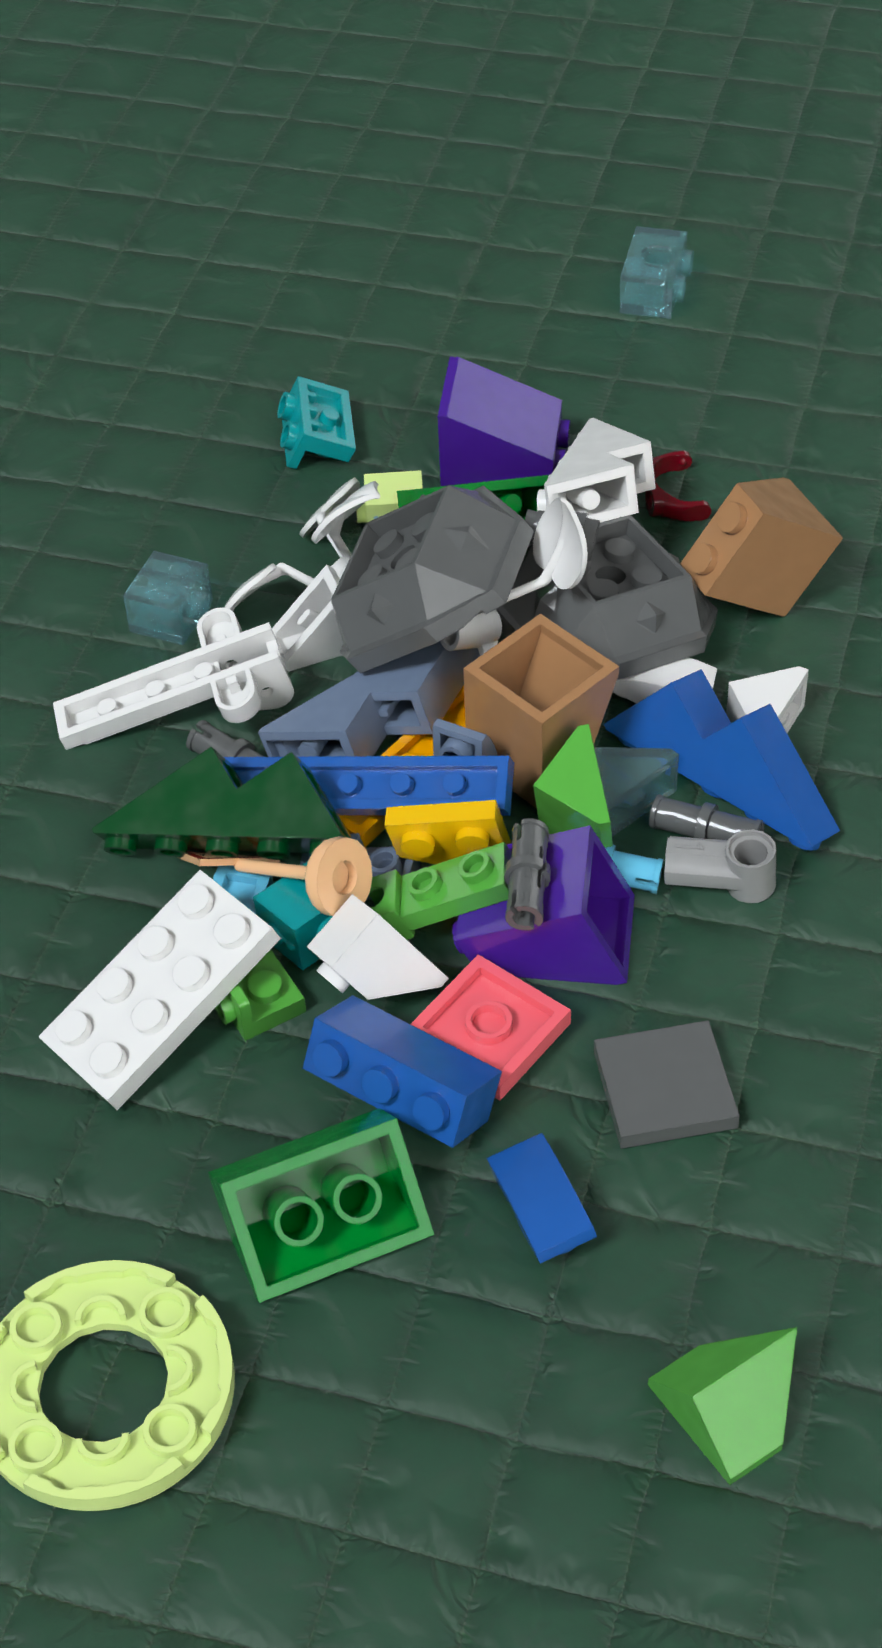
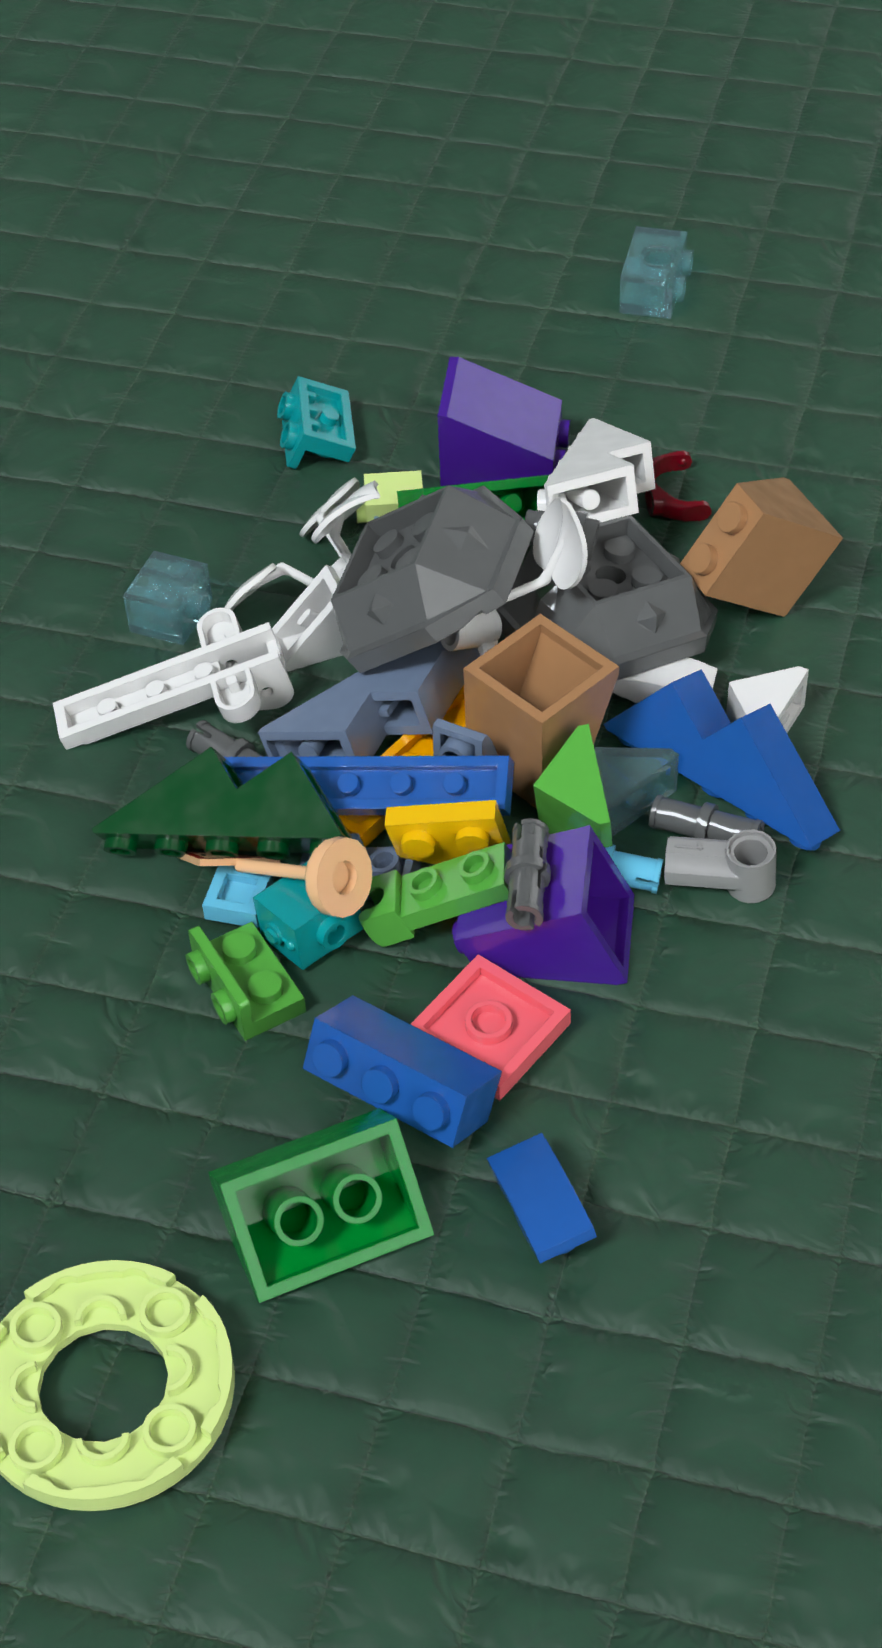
(159, 988): white plate -> none
(371, 955): white slope -> none
(665, 1084): dark grey tile -> none
(732, 1398): bright green slope -> none

